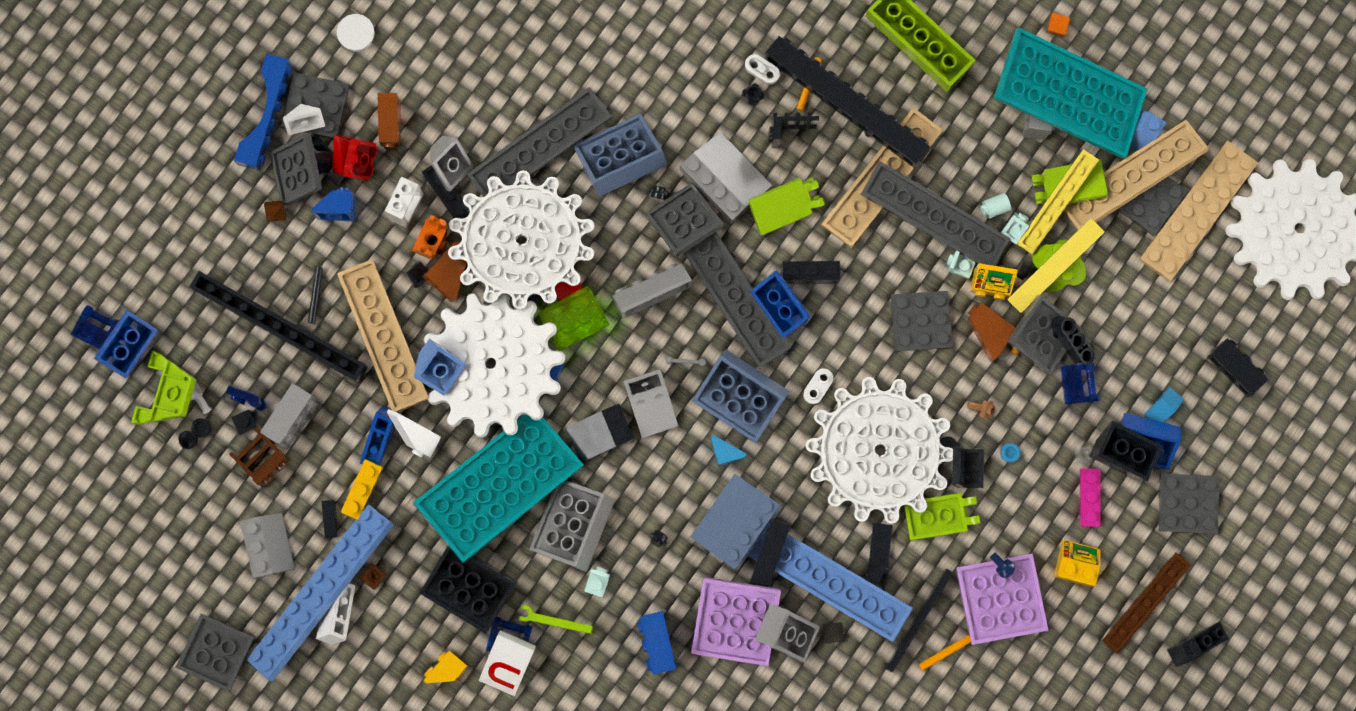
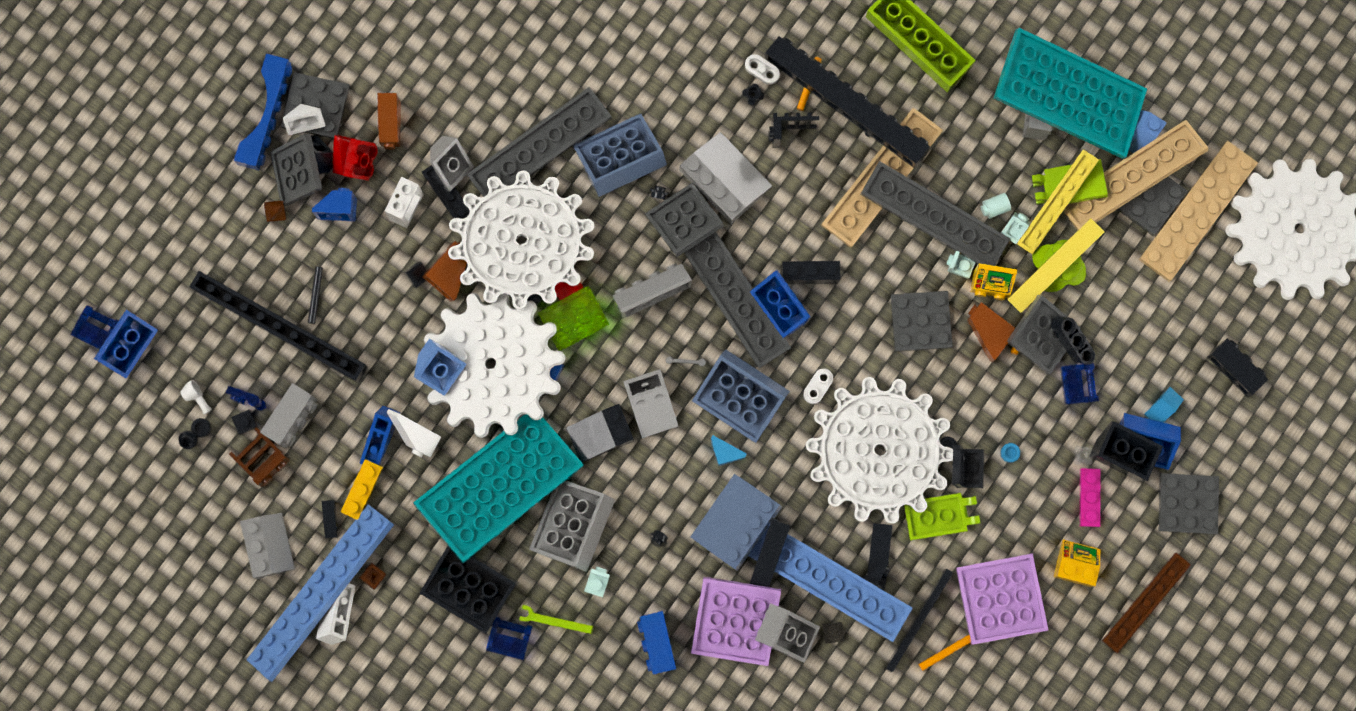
(172, 393): lime wing -> none
(215, 652): dark grey plate -> none
(355, 32): white tile -> none
(382, 335): tan plate -> none
(432, 228): orange piece -> none
(448, 669): yellow slope -> none
(507, 663): white slope -> none
(784, 204): lime tile -> none
(986, 409): medium nougat plate -> none
(1004, 568): dark blue plate -> none
(1023, 270): black tile -> none
(1058, 24): orange tile -> none
(1197, 644): black slope -> none

